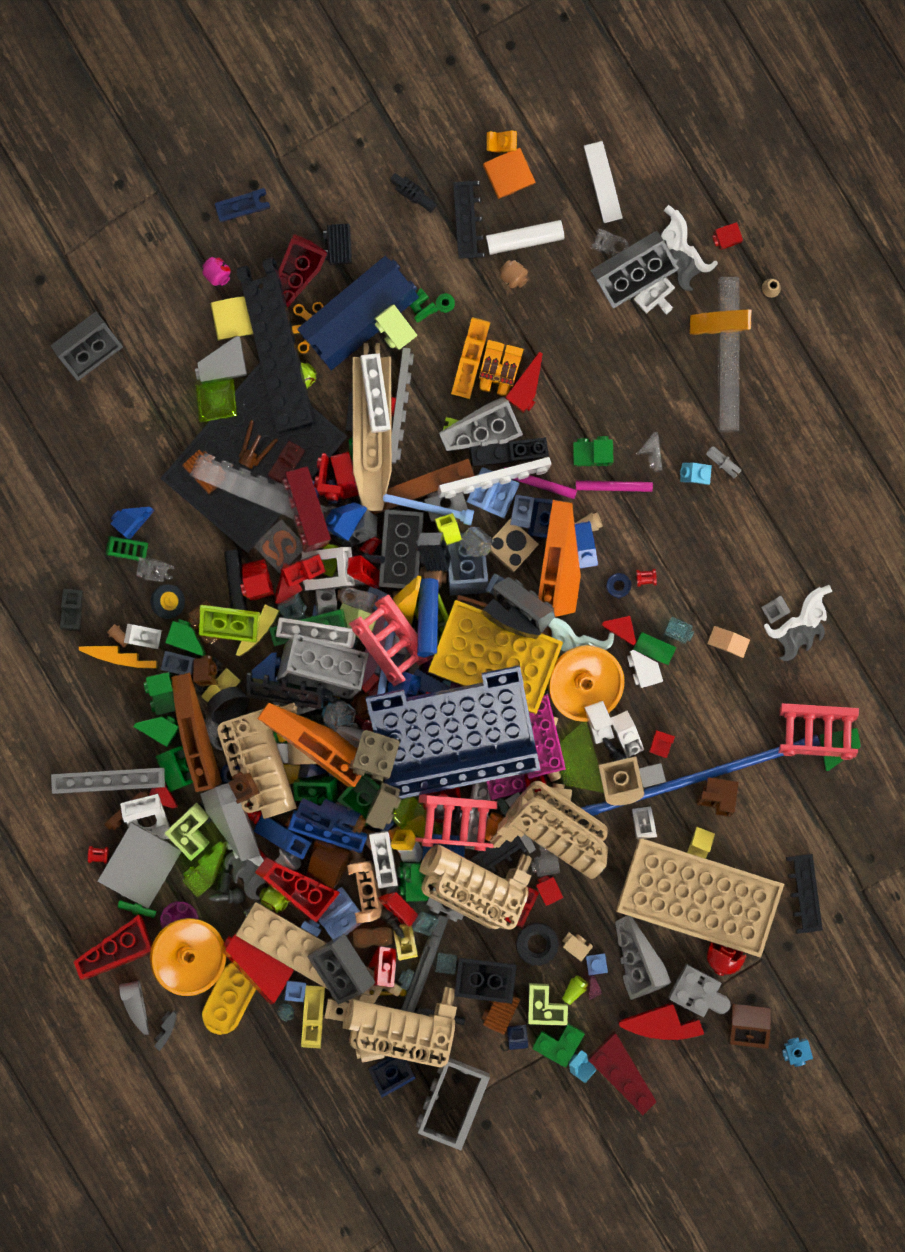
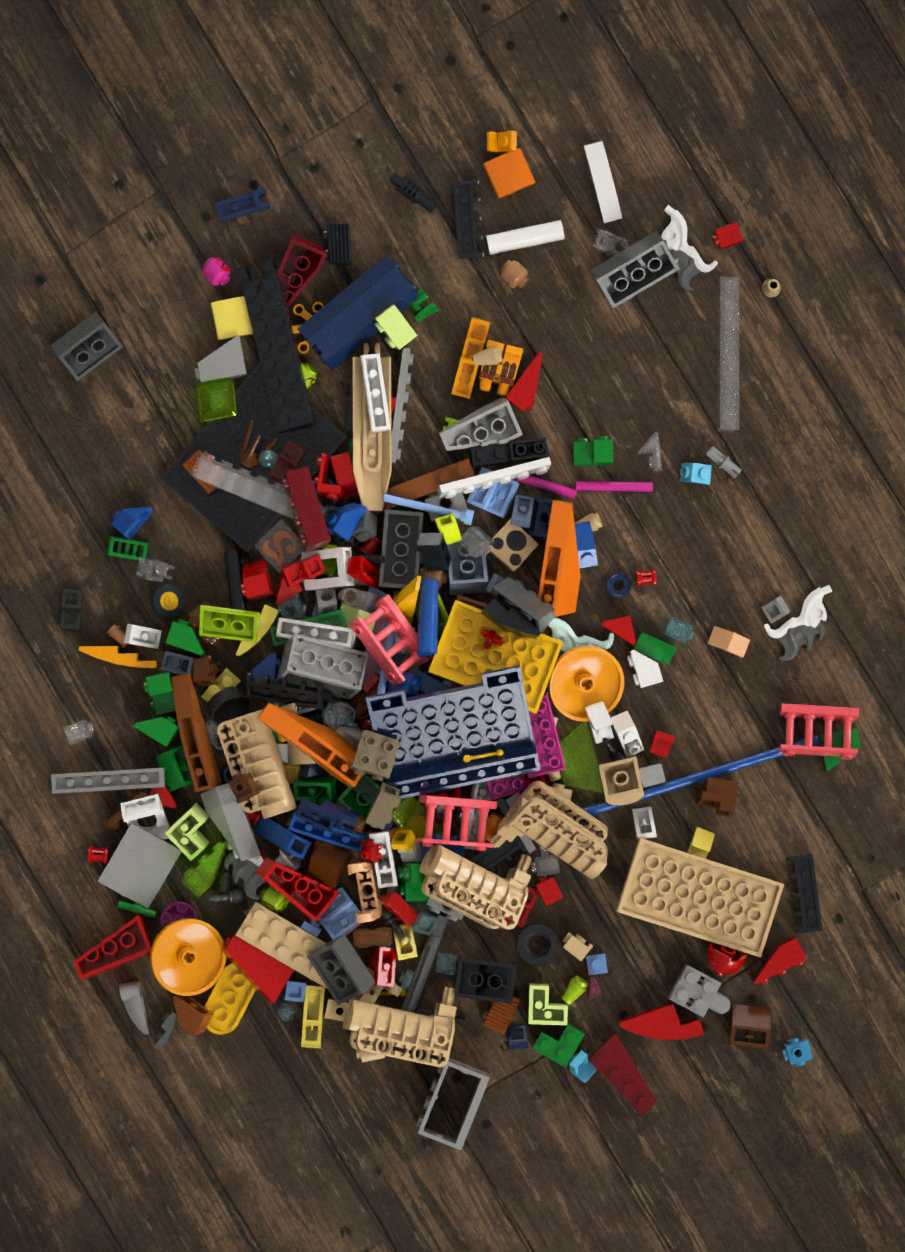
(79, 731): none -> clear brick
(191, 1014): none -> dark orange slope
(268, 458): none -> clear light blue plate
(370, 851): none -> red plant
(391, 1074): dark blue slope -> none
(445, 309): green plate -> none
(467, 758): none -> yellow hinge
(490, 356): none -> tan cone
(491, 638): none -> red plant
(642, 965): light grey wedge -> none
(655, 295): white plate -> none
(720, 322): light orange slope -> none
(783, 957): none -> red slope

